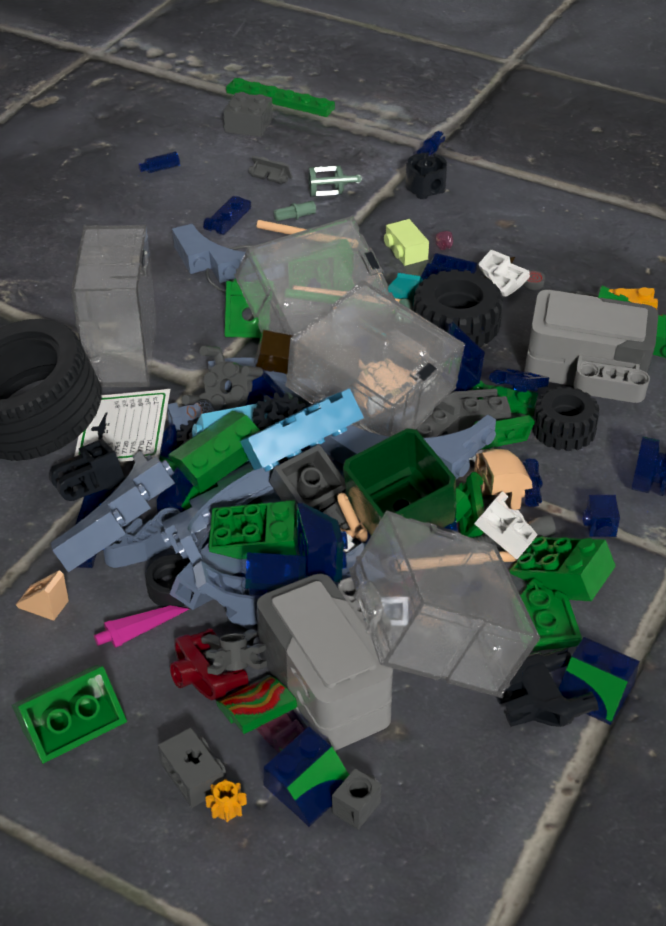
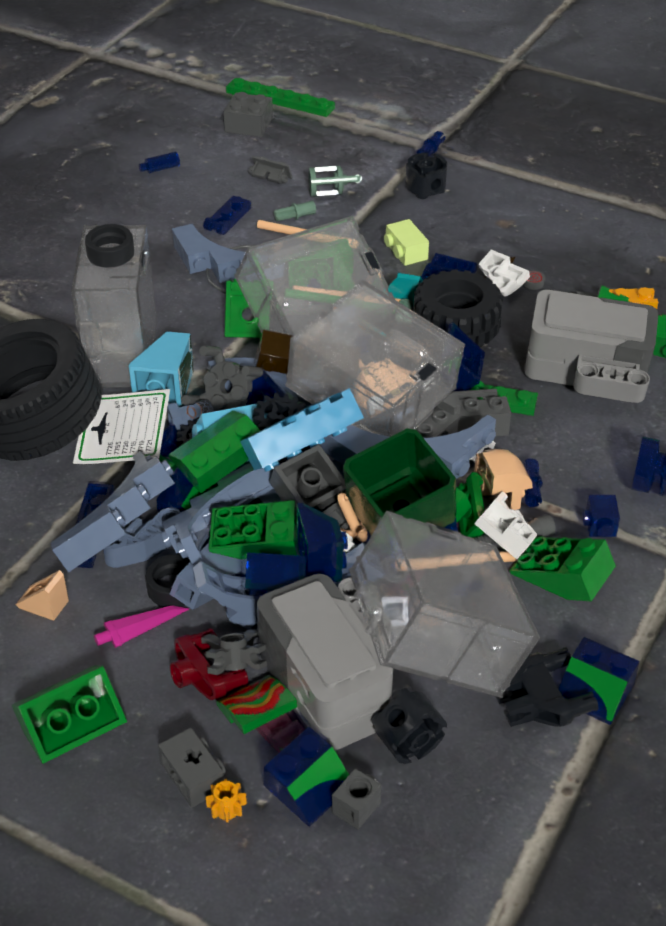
(94, 466): black brick -> none
(112, 256): none -> black tyre
(164, 366): none -> medium azure slope
(409, 726): none -> black brick
(444, 240): clear pink hinge -> none
(511, 431): green plate -> none
(520, 380): clear blue plate -> none
(551, 617): green tile -> none
(566, 418): black tyre -> none

